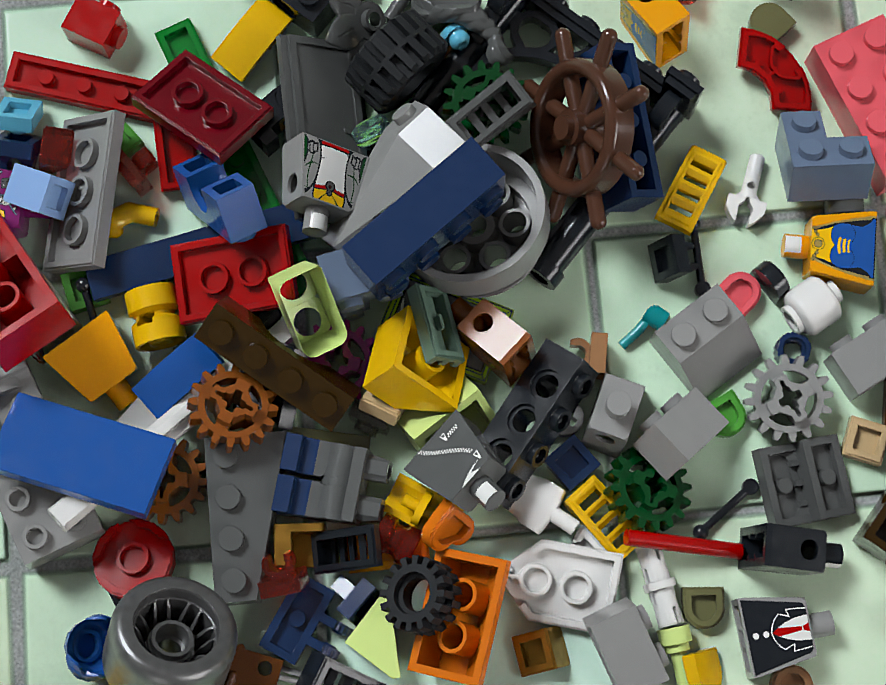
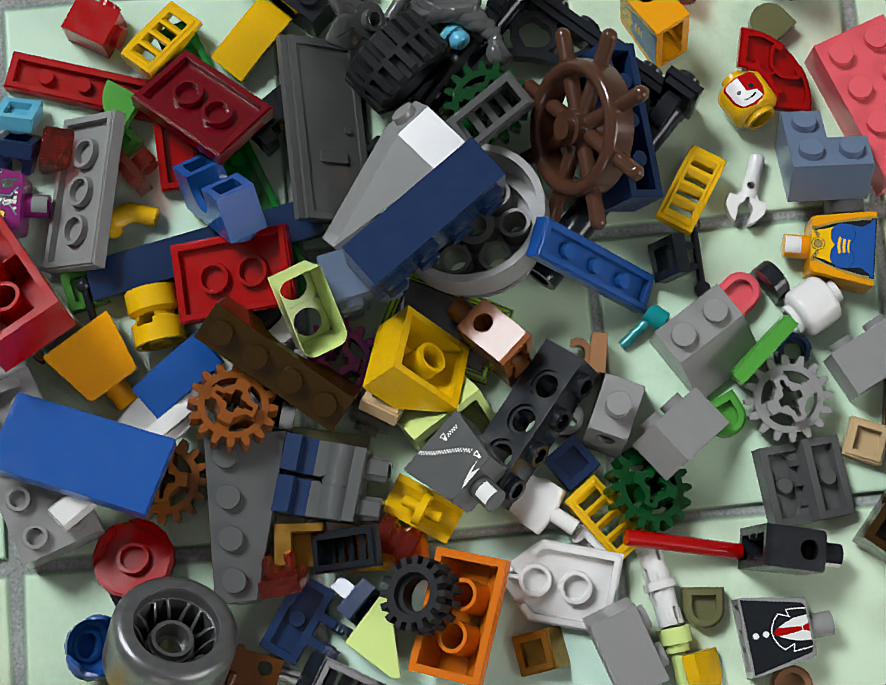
(39, 191): light blue panel -> none
(119, 98): none -> bright green tile
(142, 41): none -> yellow slope
(320, 181): torso -> none
(369, 130): clear light blue tile -> none
(435, 325): sand green tile -> none
(447, 527): orange tile -> none
(590, 264): none -> blue tile
(747, 99): none -> yellow head
(748, 487): black hinge -> none
(763, 349): none -> bright green tile

